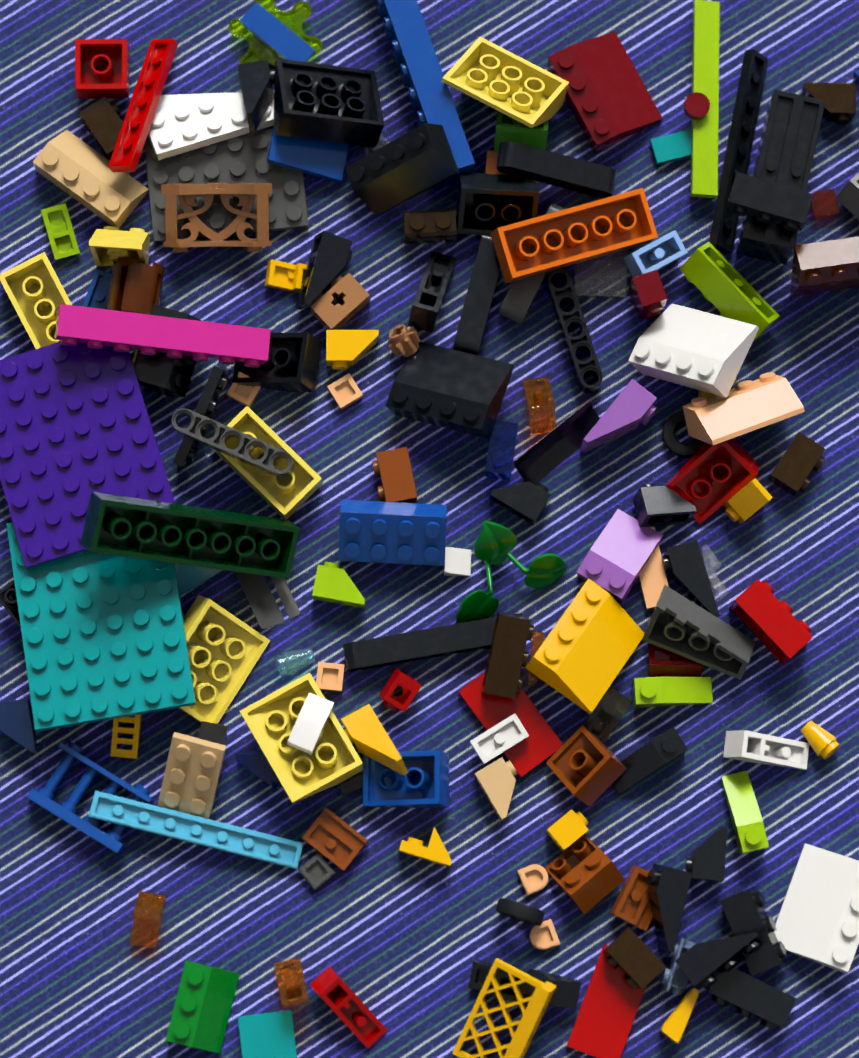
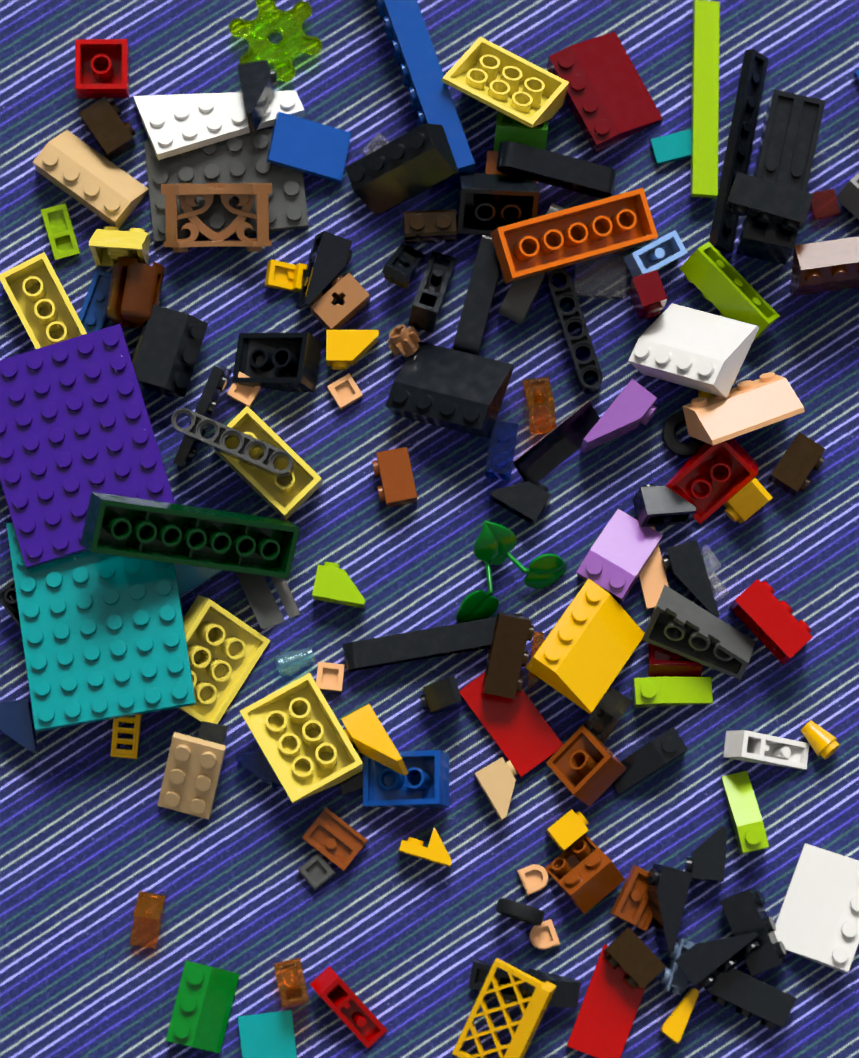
(68, 809): blue fence -> none
(143, 105): red plate -> none
(162, 334): dark pink brick -> none
(195, 829): medium azure tile -> none
(276, 35): blue tile -> none
(310, 723): white slope -> none
(327, 103): black slope -> none
(392, 532): blue brick -> none
(402, 265): none -> black slope
(409, 689): red brick -> none
(441, 696): none -> black slope
(457, 562): white slope -> none
(499, 738): white plate -> none
(696, 106): dark red tile -> none
(839, 99): dark brown slope -> none

